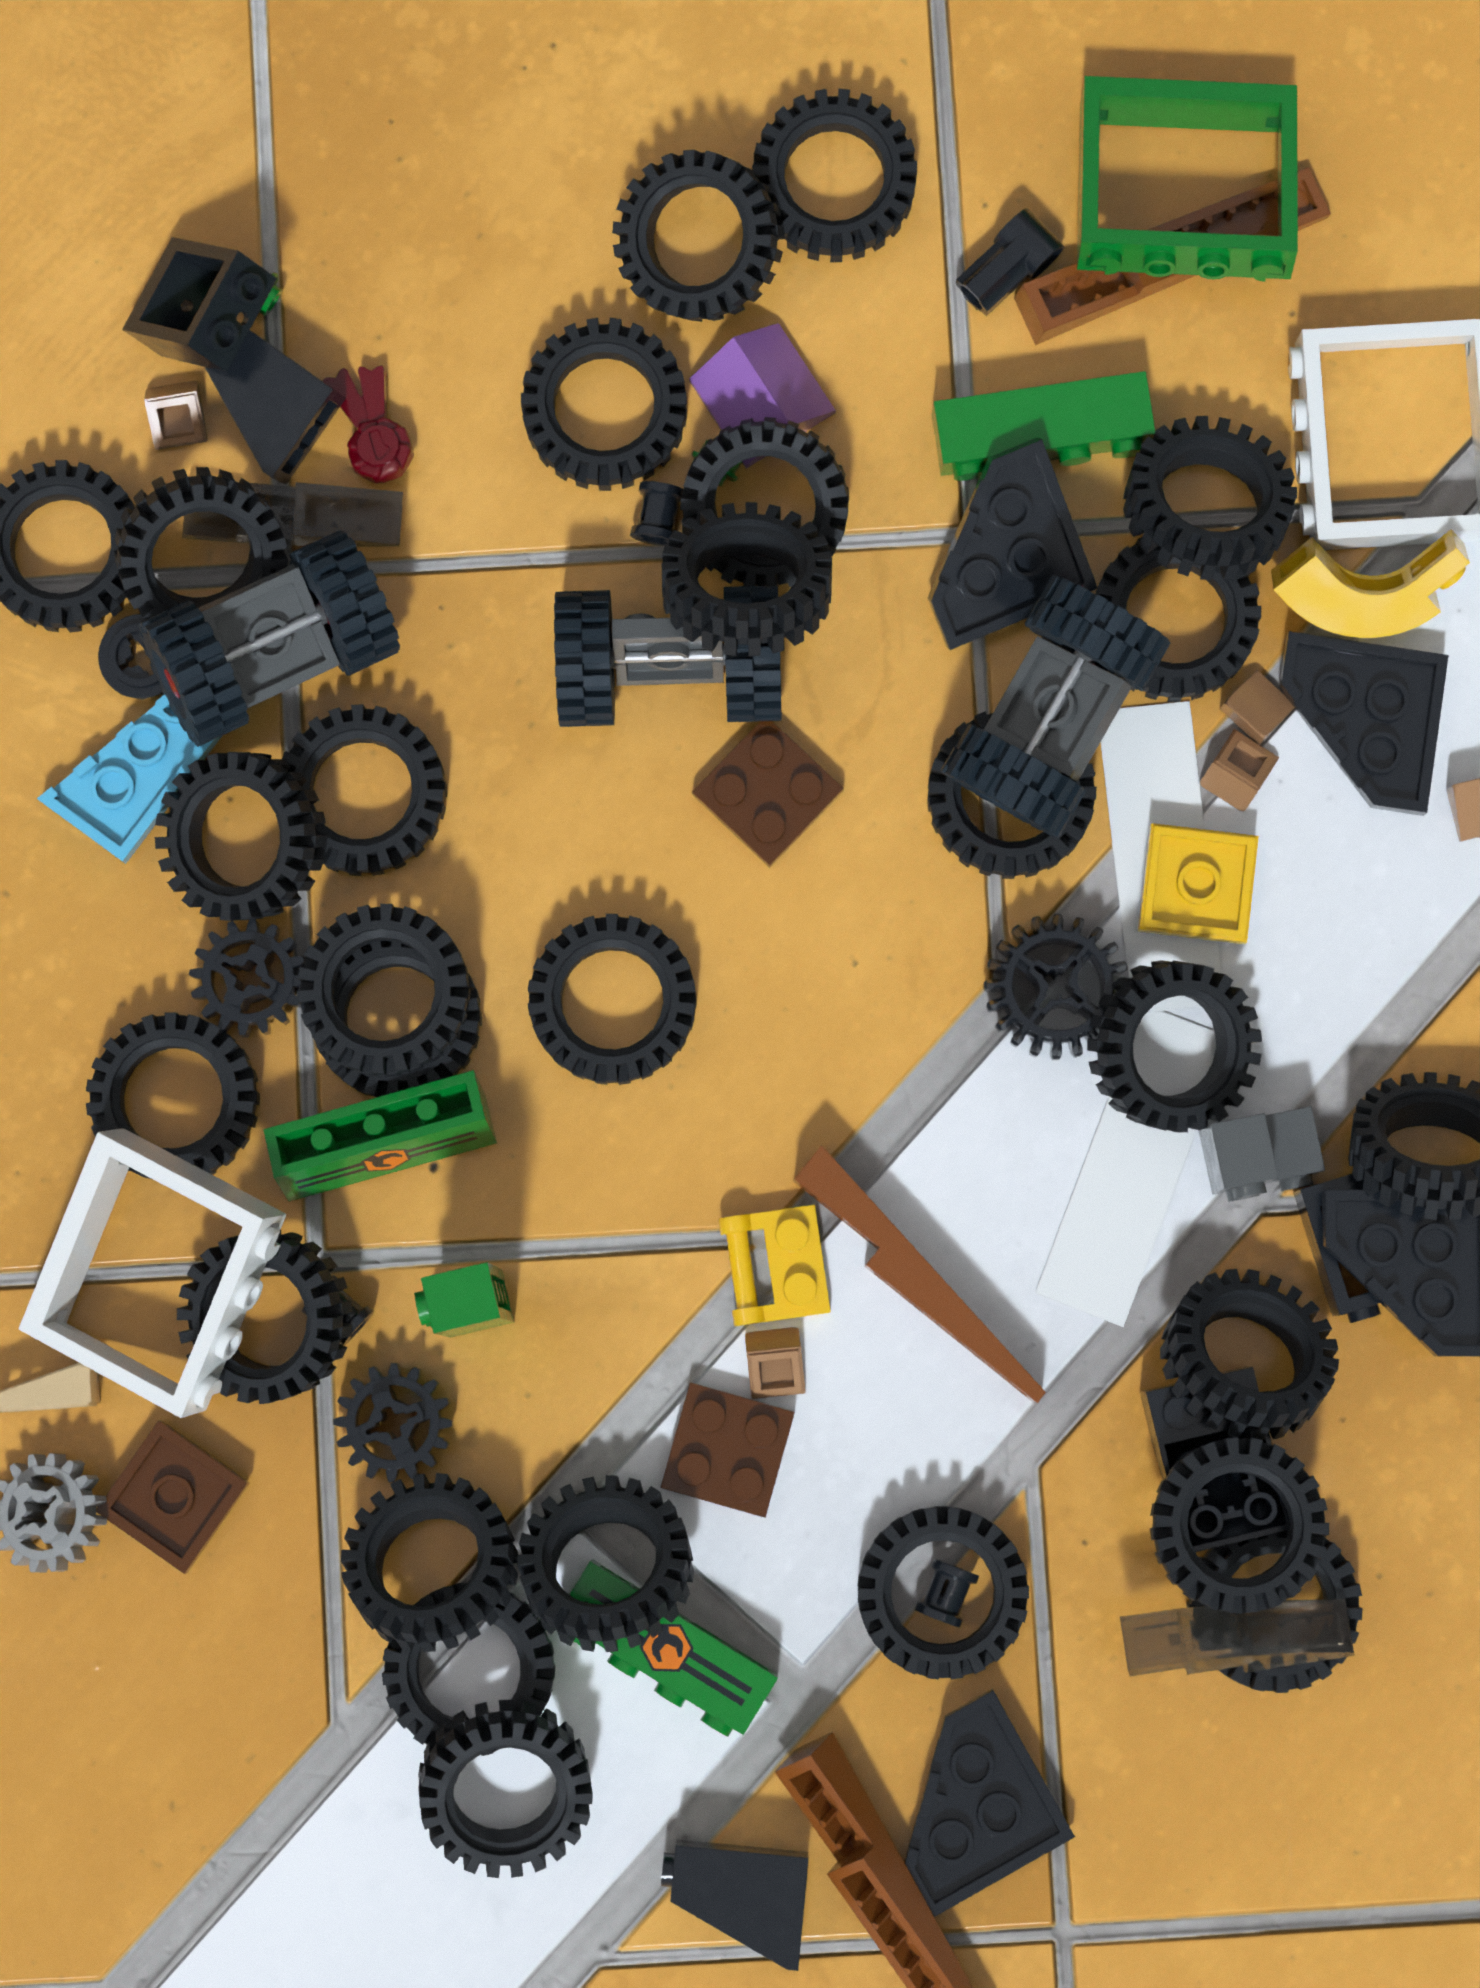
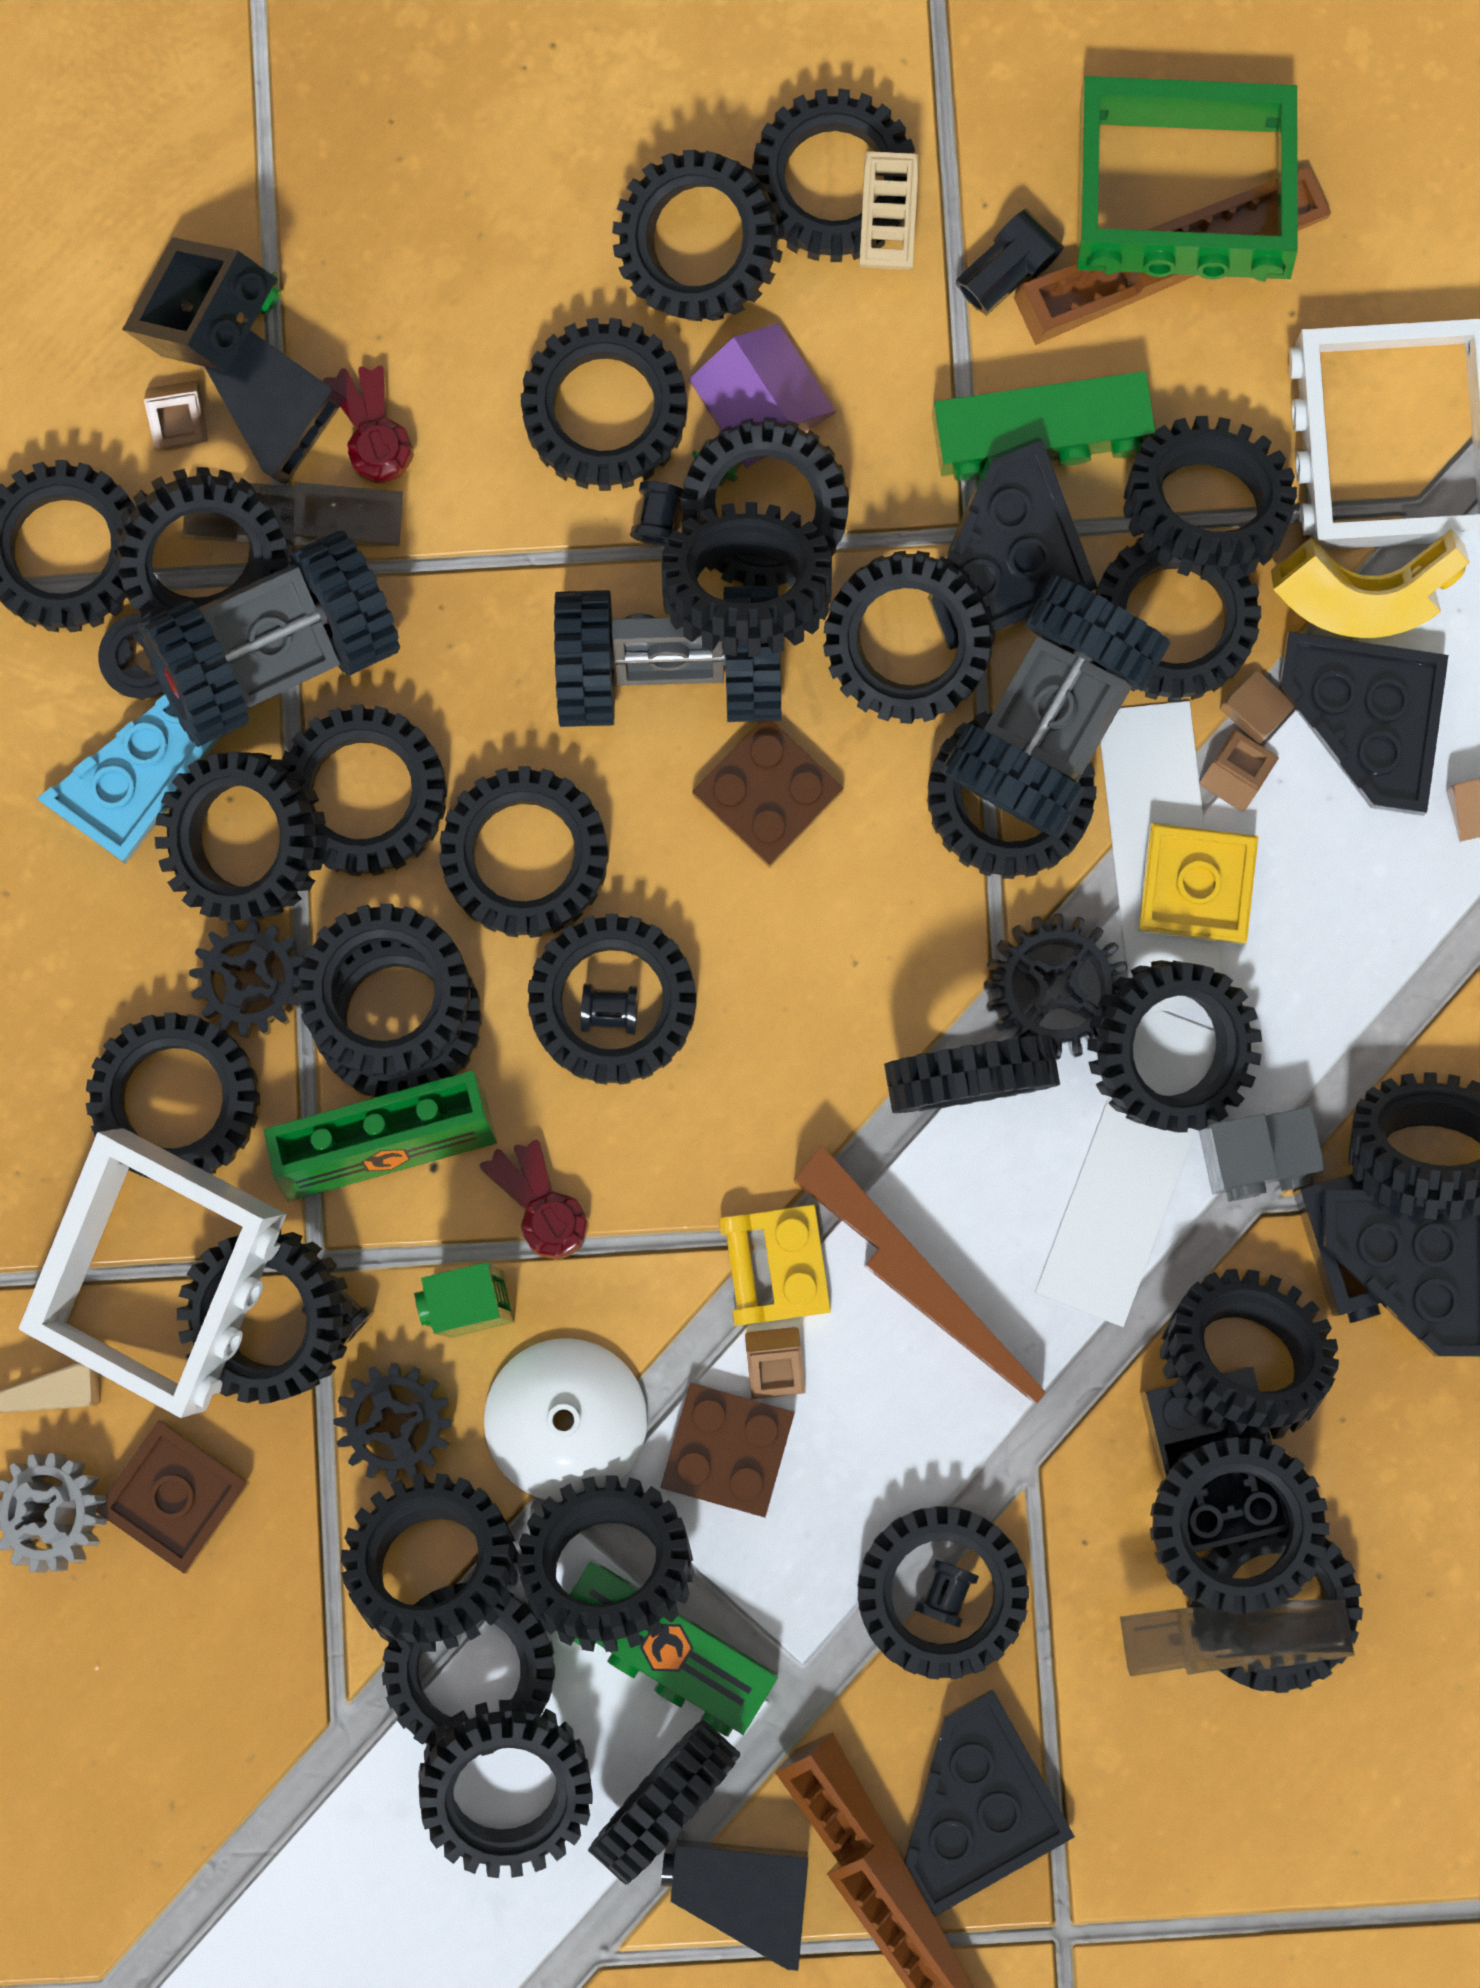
(513, 789): none -> black tyre
(552, 1221): none -> dark red piece
(573, 1377): none -> white dish
(609, 1008): none -> black bush
(664, 1802): none -> black tyre
(884, 695): none -> black tyre
(889, 165): none -> tan slope
(972, 1074): none -> black tyre

